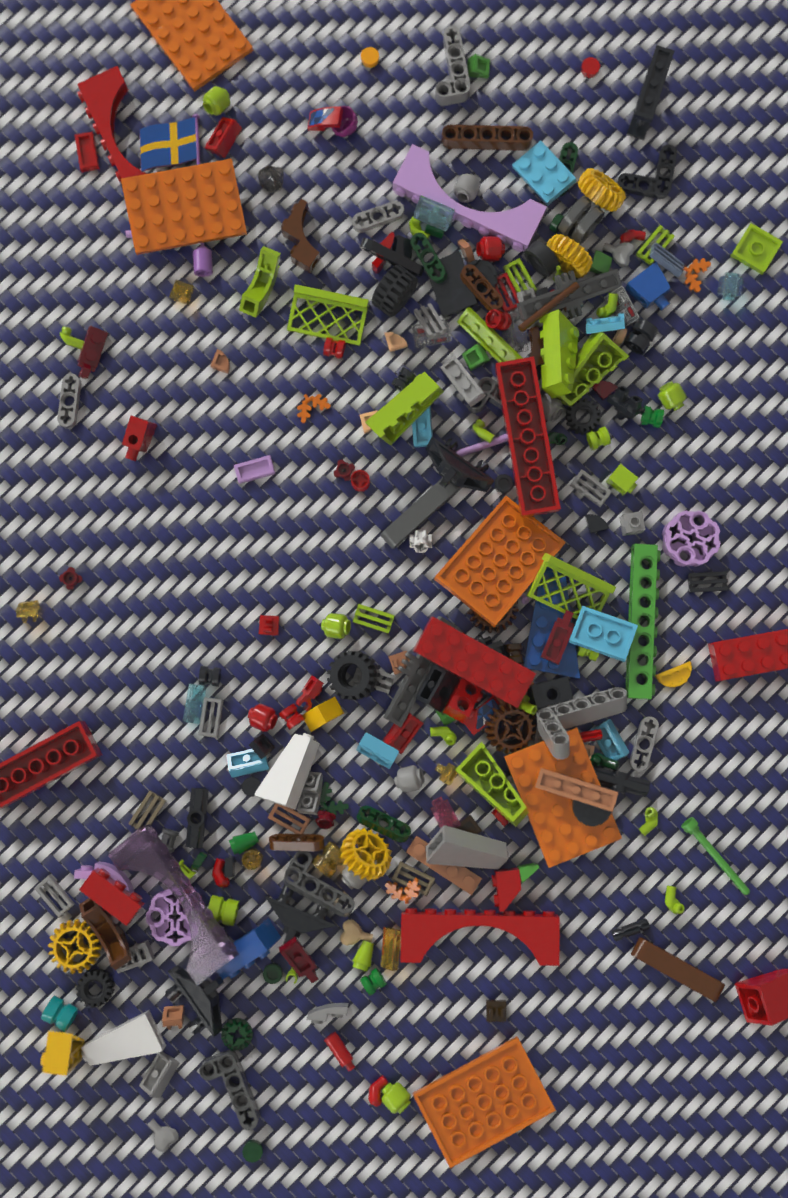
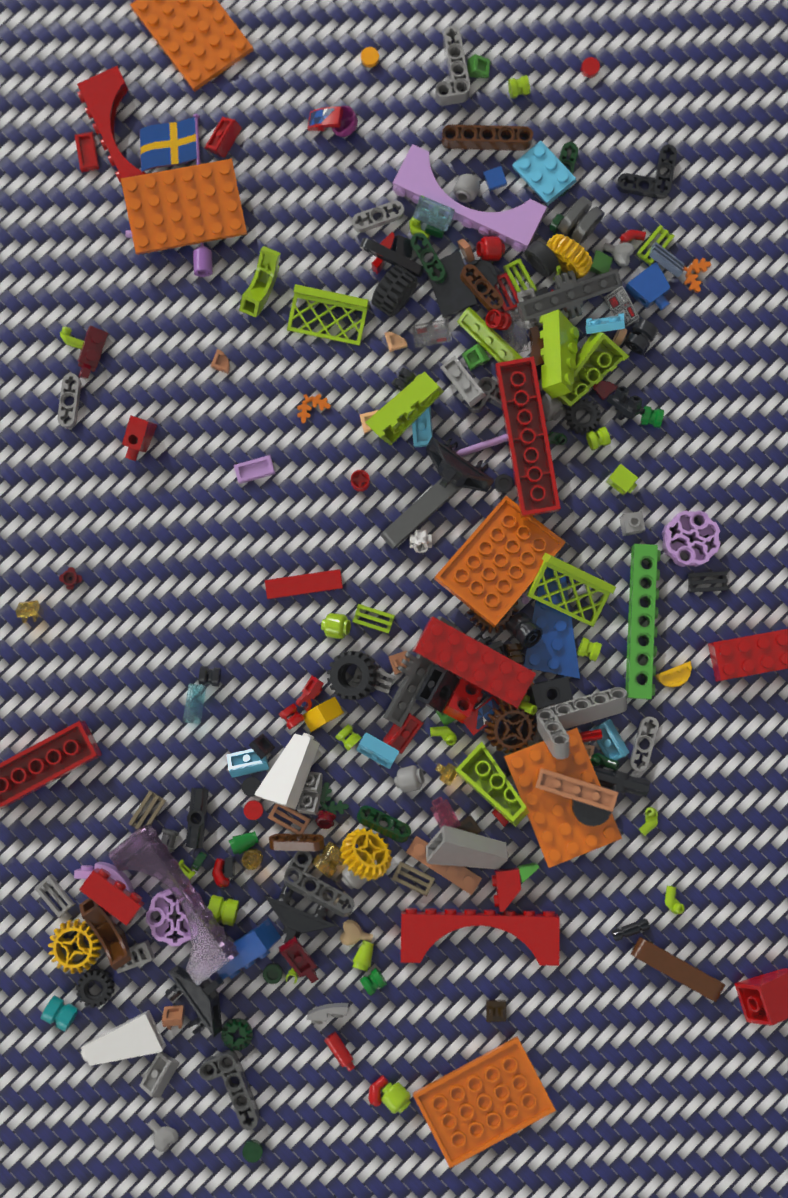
(61, 1053): yellow wedge -> none
(181, 292): clear yellow tile -> none
(216, 100): lime head -> none
(218, 717): light grey tile -> none
(253, 810): none -> red tile
(262, 717): red head -> none
(269, 625): red tile -> none
(271, 178): clear smoke piece -> none
(303, 253): reddish brown arch -> none
(303, 584): none -> red tile
(329, 348): red wheel -> none
(344, 465): dark red plate -> none
(351, 740): none -> lime wheel
(390, 948): clear yellow tile -> none
(411, 890): orange animal -> none
(430, 308): light grey tile -> none
(479, 429): lime arm -> none
(495, 178): none -> blue tile
(519, 86): none -> lime wheel
(524, 630): none -> black wheel
(548, 307): reddish brown bar -> none
(558, 638): dark red hinge -> none
(577, 479): light grey tile -> none
(595, 523): black tile -> none
(601, 189): yellow gear -> none
(603, 633): medium azure plate -> none
(609, 308): lime arm -> none
(650, 92): black fence -> none
(672, 396): lime head -> none
(691, 826): bright green piece -> none
(730, 286): clear light blue head -> none
(756, 248): lime tile -> none

